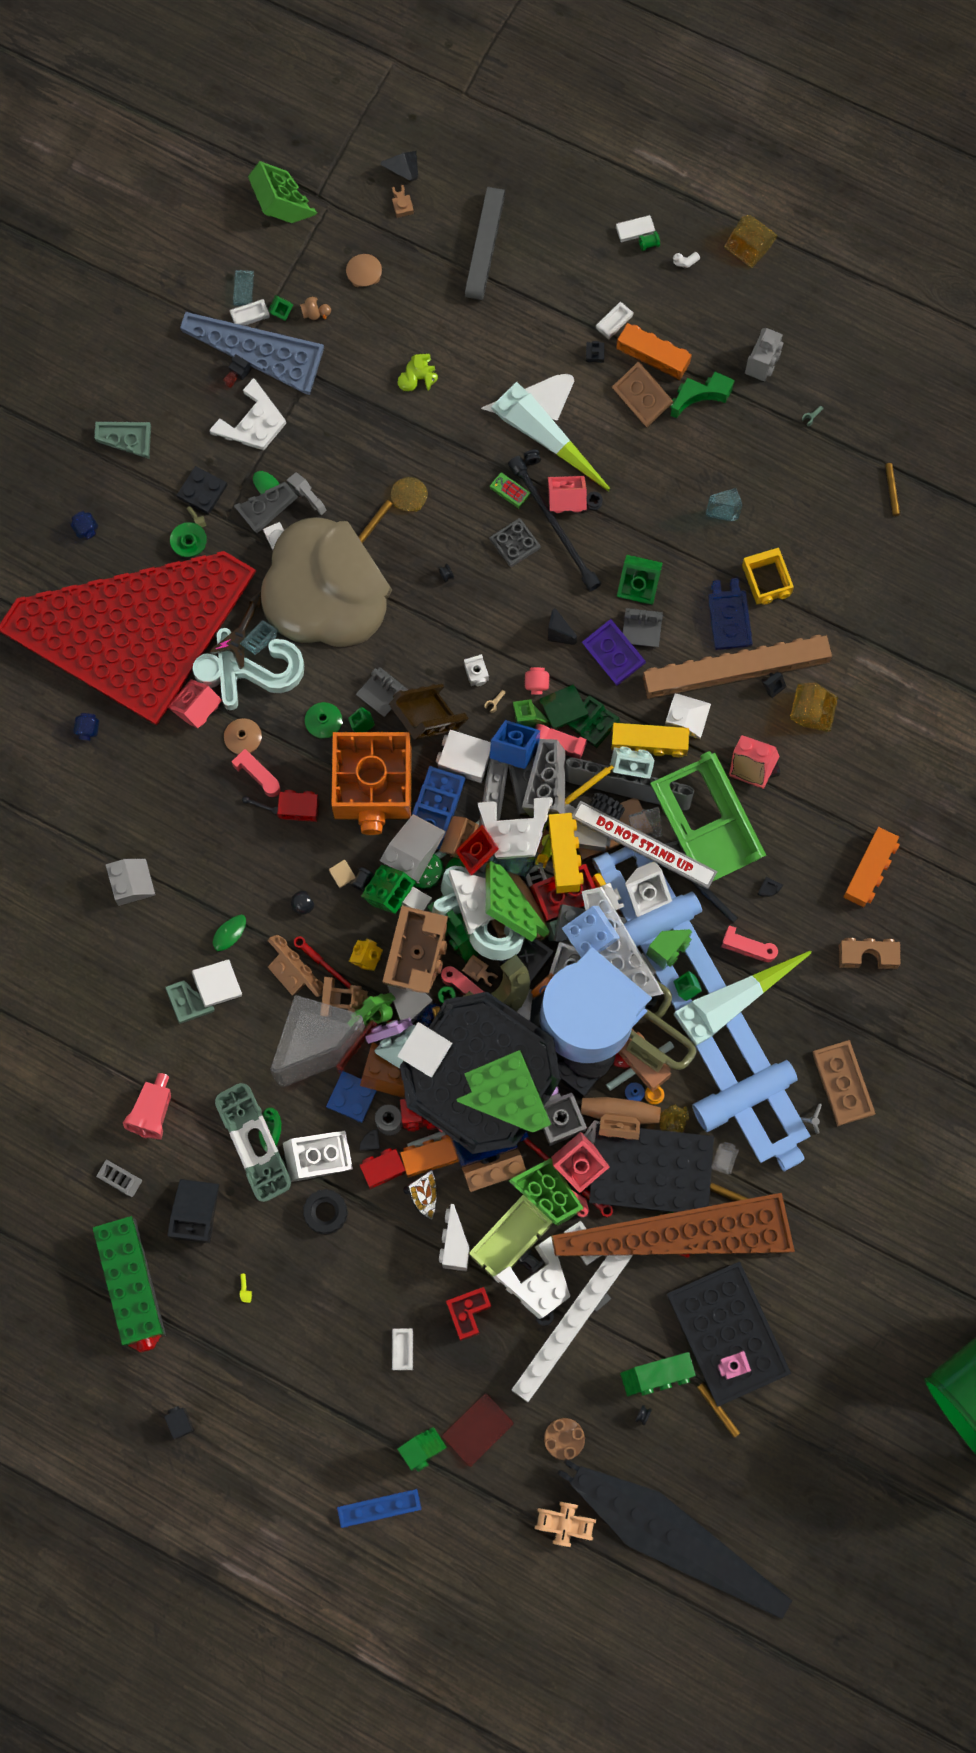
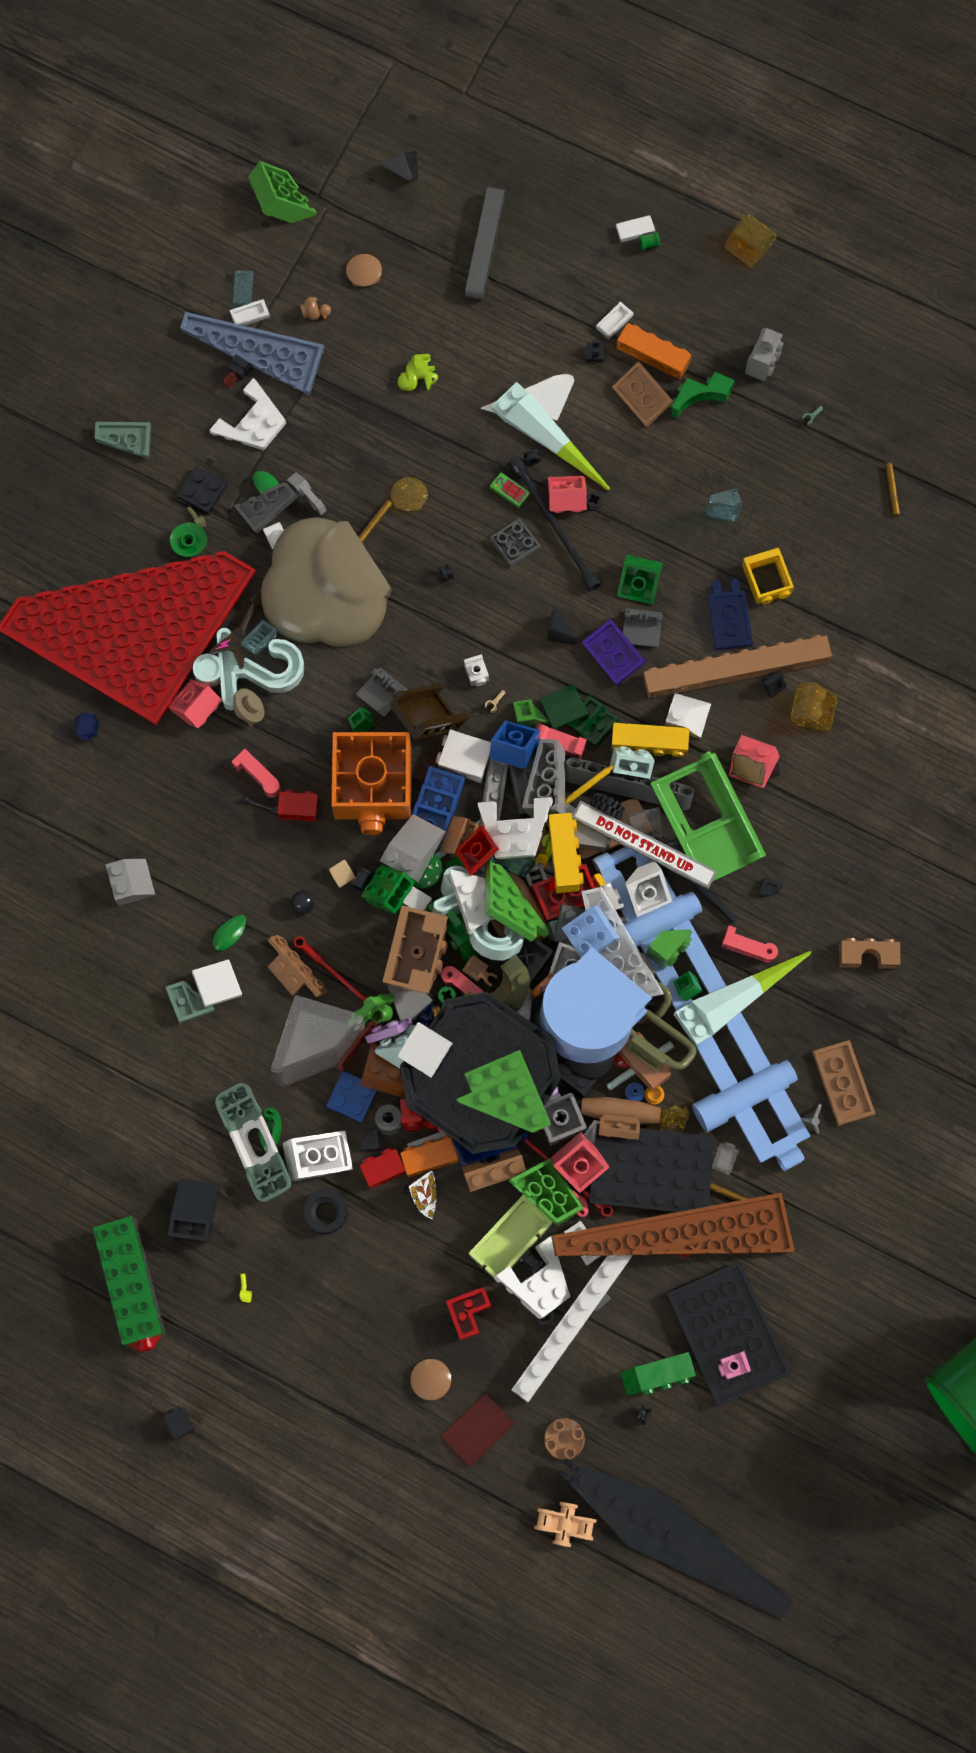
(84, 525): clear blue head -> none
(128, 1186): light grey slope -> none
(150, 1109): coral piece -> none
(248, 706): none -> dark tan piece
(249, 742): medium nougat dish -> none
(280, 307): green slope -> none
(325, 728): green dish -> none
(332, 995): medium nougat tile -> none
(366, 954): yellow brick -> none
(379, 1508): blue tile -> none
(401, 203): medium nougat plate -> none
(402, 1349): white tile -> none
(421, 1449): green wedge -> none
(430, 1379): none -> medium nougat dish
(456, 1249): white slope -> none
(537, 680): coral head -> none
(686, 262): white arm -> none
(718, 1410): pearl gold bar -> none
(871, 866): orange brick -> none

